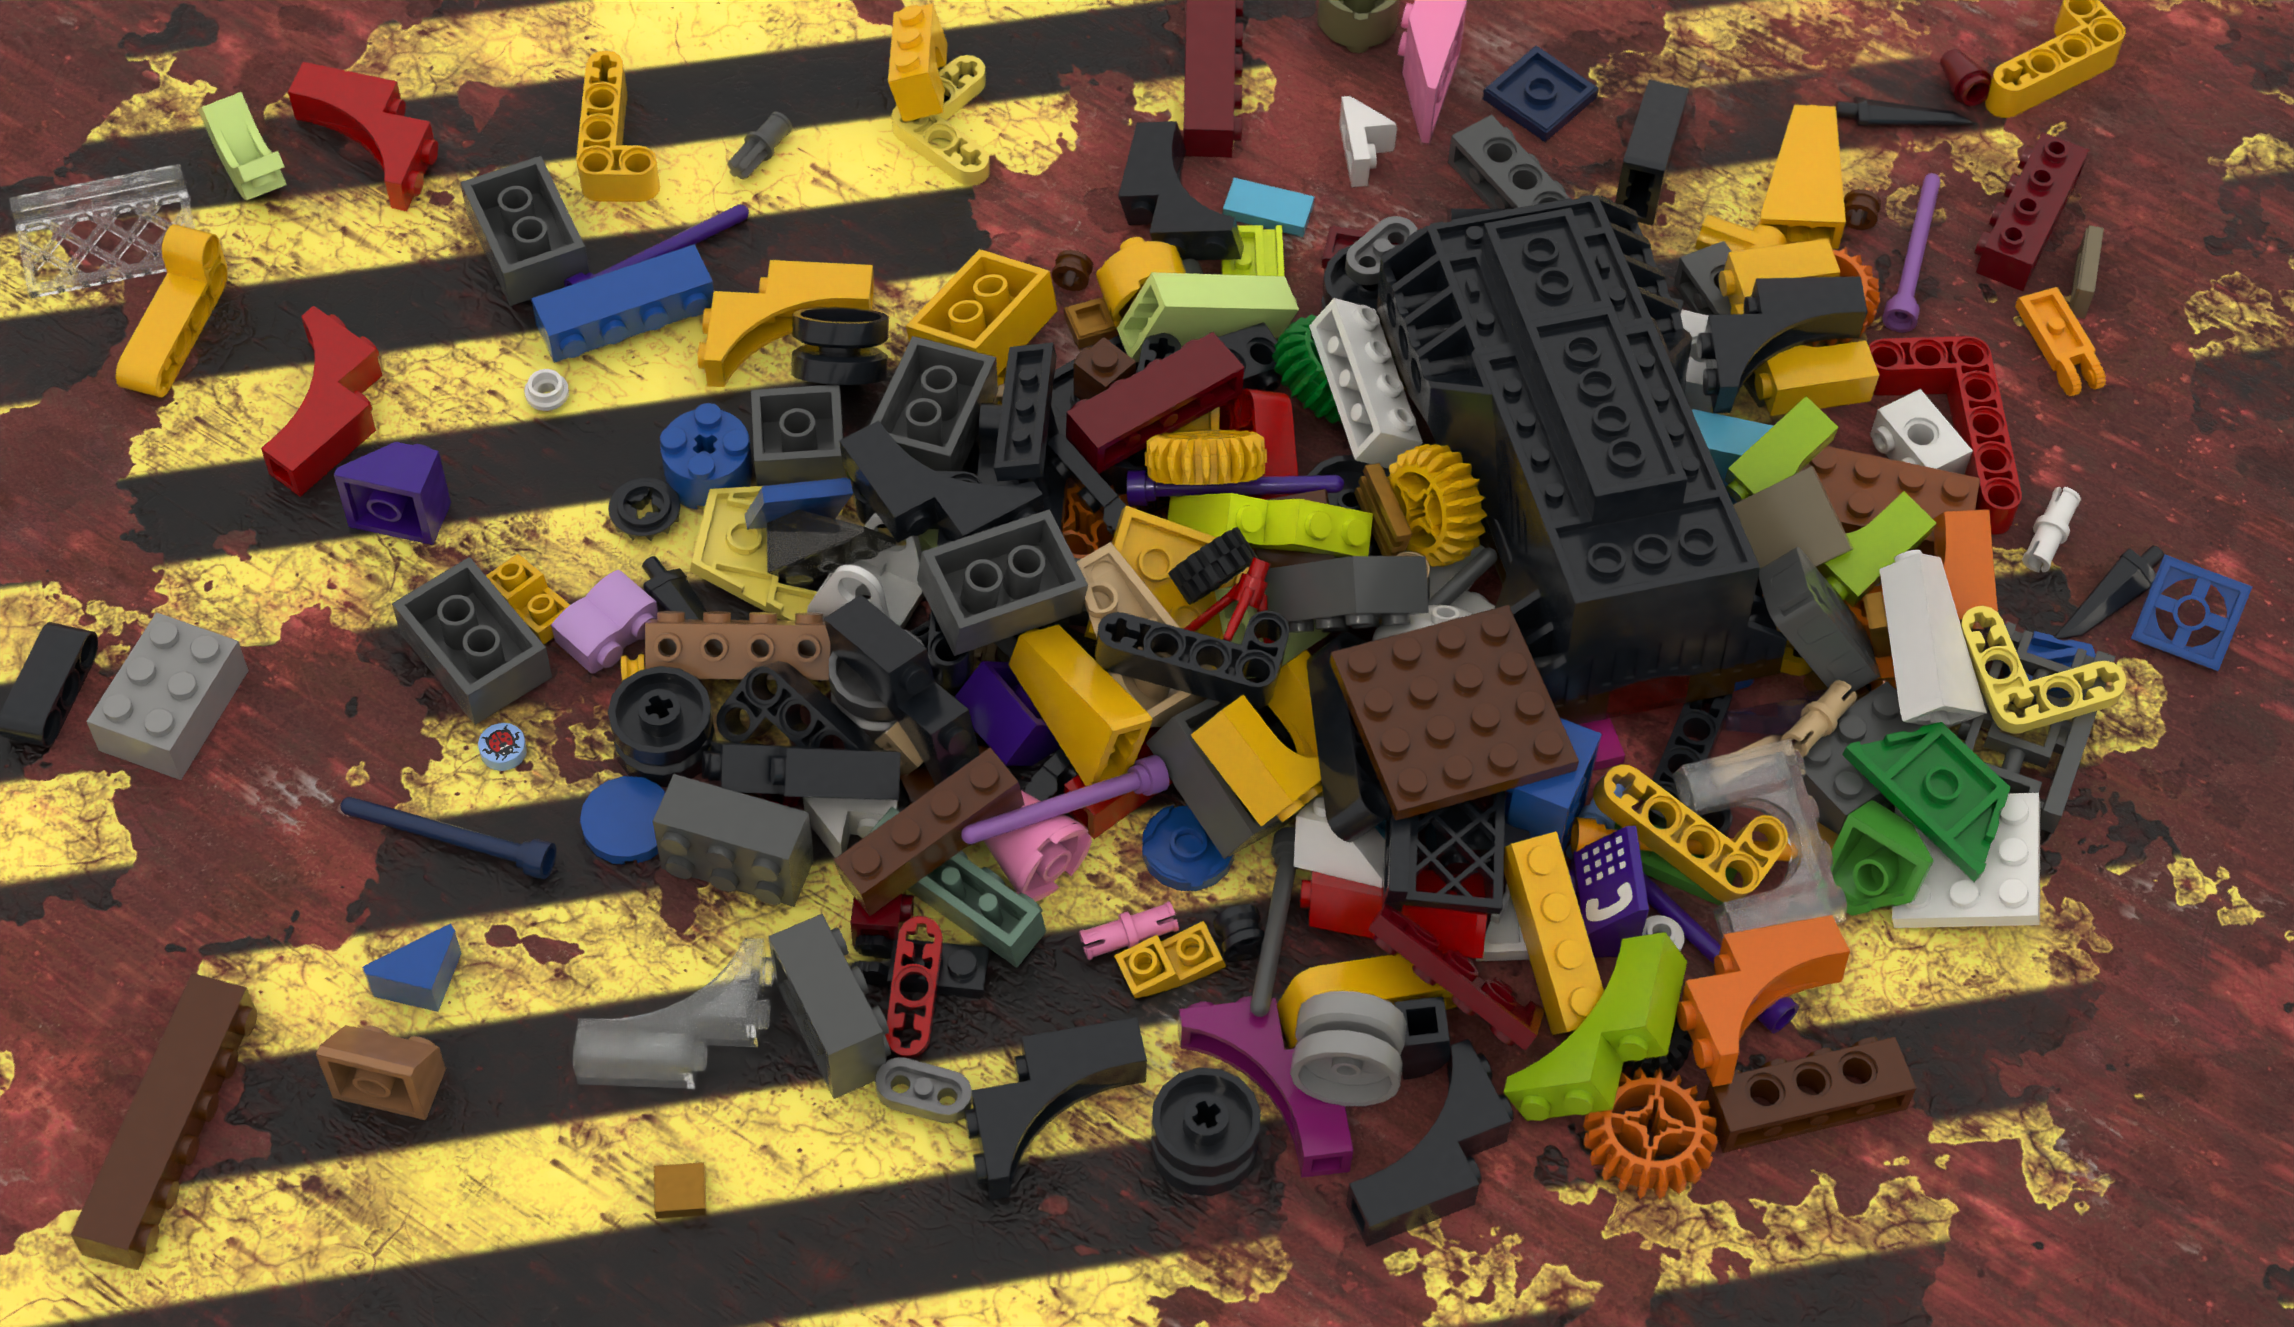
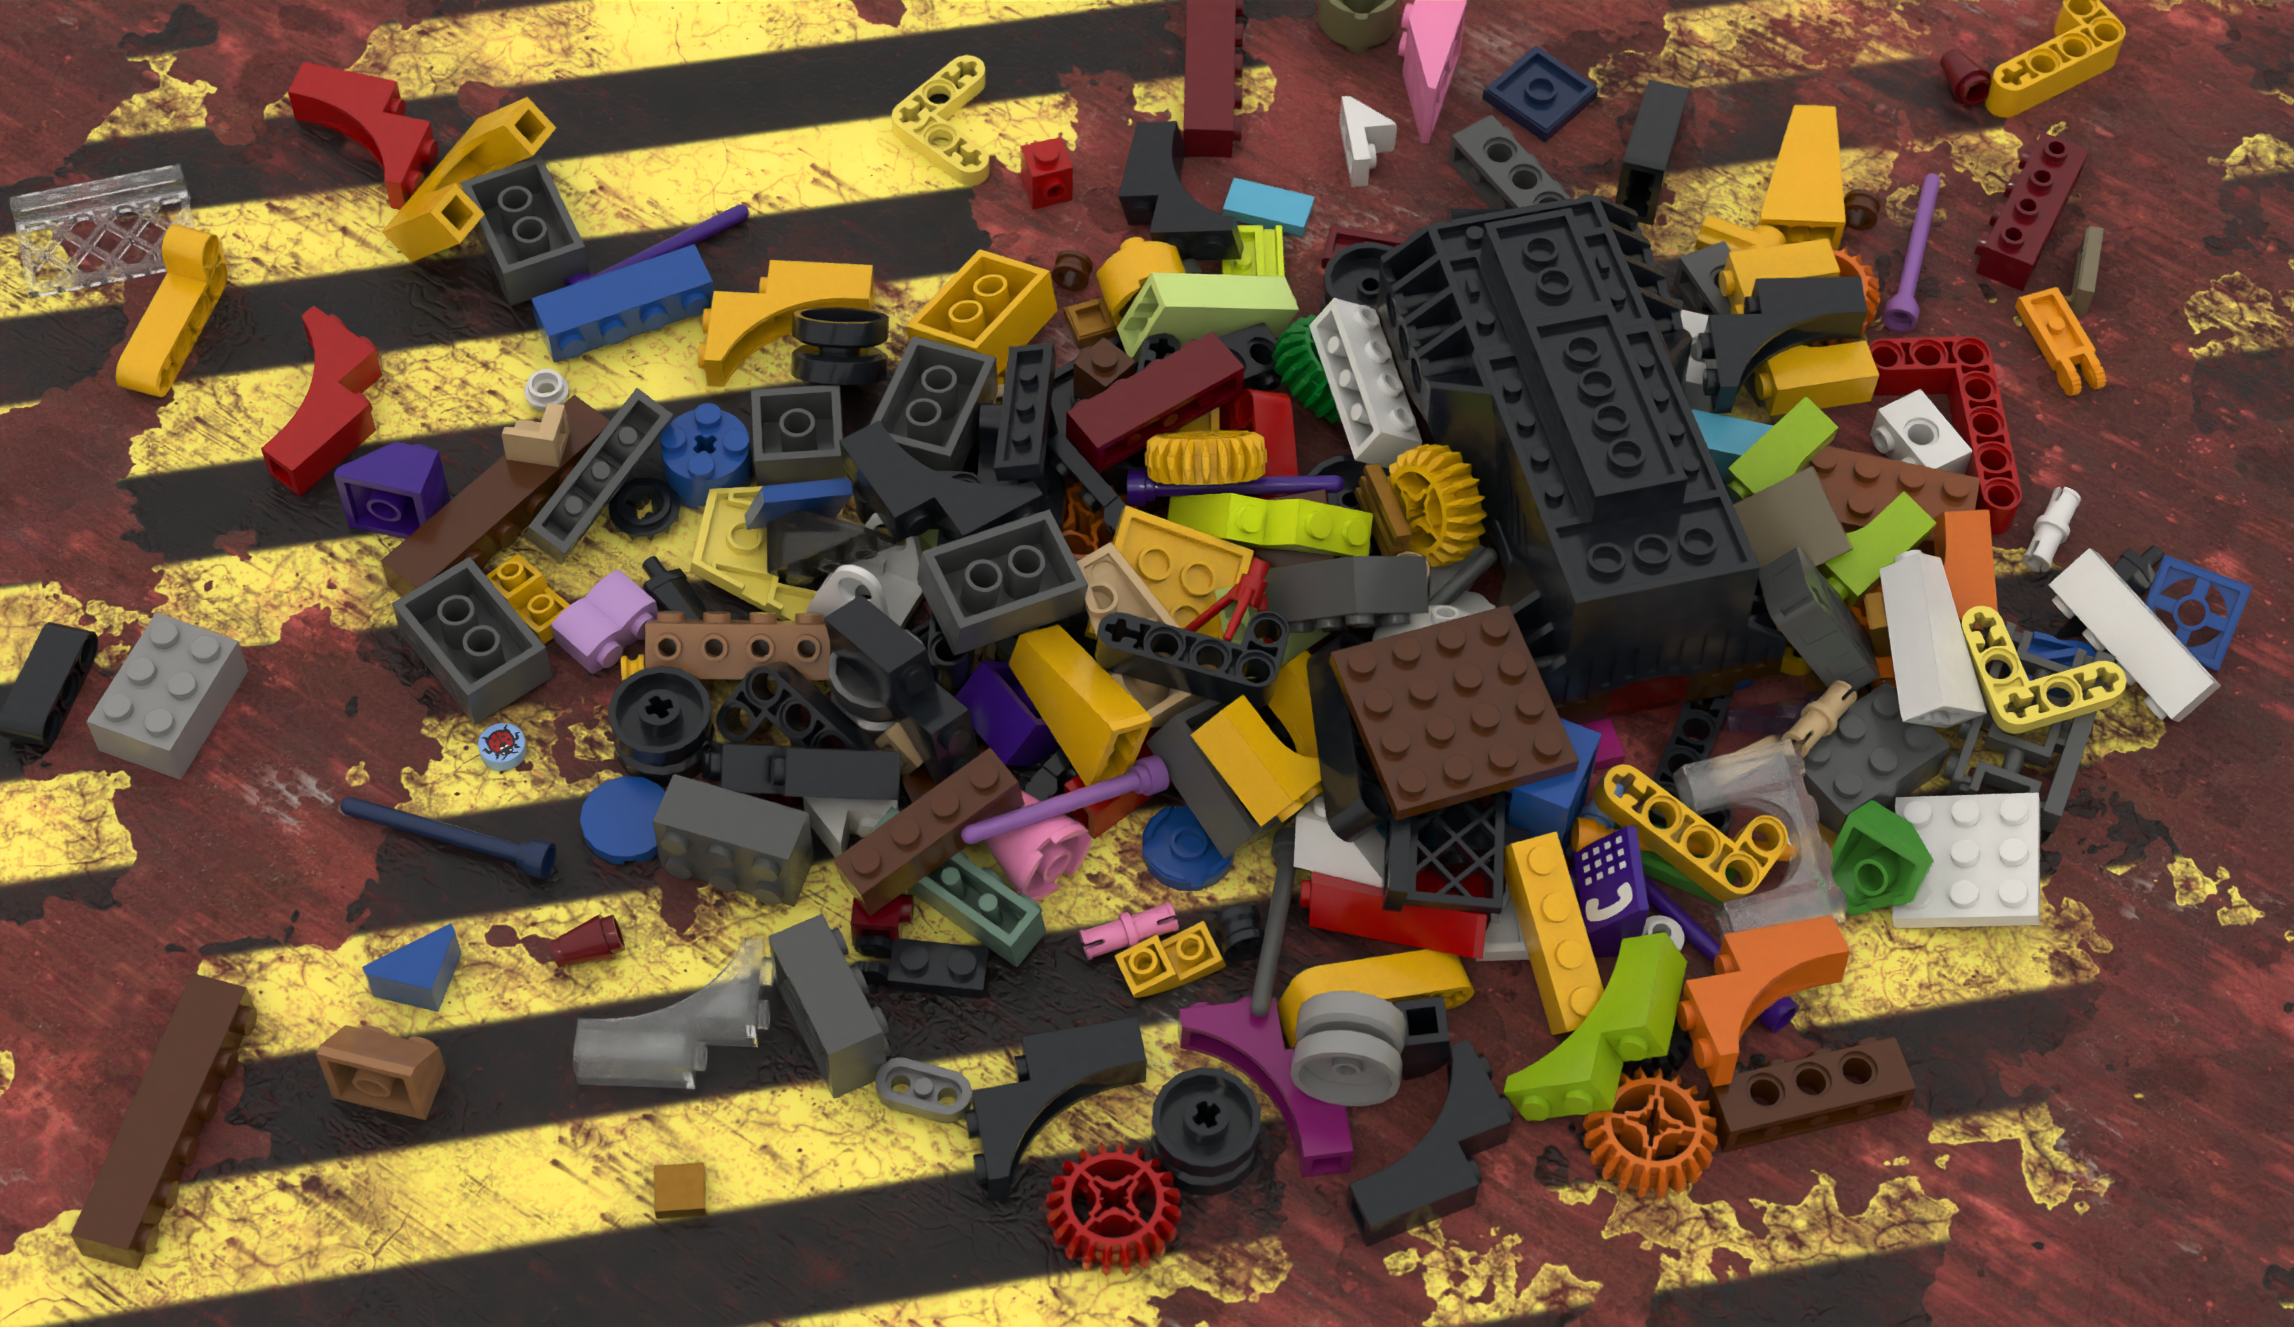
(241, 147): yellowish green arch -> none
(439, 210): none -> yellow arch
(490, 509): none -> reddish brown brick
(538, 441): none -> tan panel
(589, 942): none -> dark red cone
(598, 476): none -> dark grey brick
(605, 165): yellow beam -> none
(759, 145): dark grey axle -> none
(915, 56): yellow arch -> none
(932, 953): red beam -> none
(1046, 173): none -> red brick
(1137, 1236): none -> red gear
(1212, 565): black tyre -> none
(1365, 254): flat silver plate -> none
(1457, 975): dark red wing -> none
(1875, 112): black bar -> none
(1938, 788): green wing -> none
(2134, 634): none -> white brick

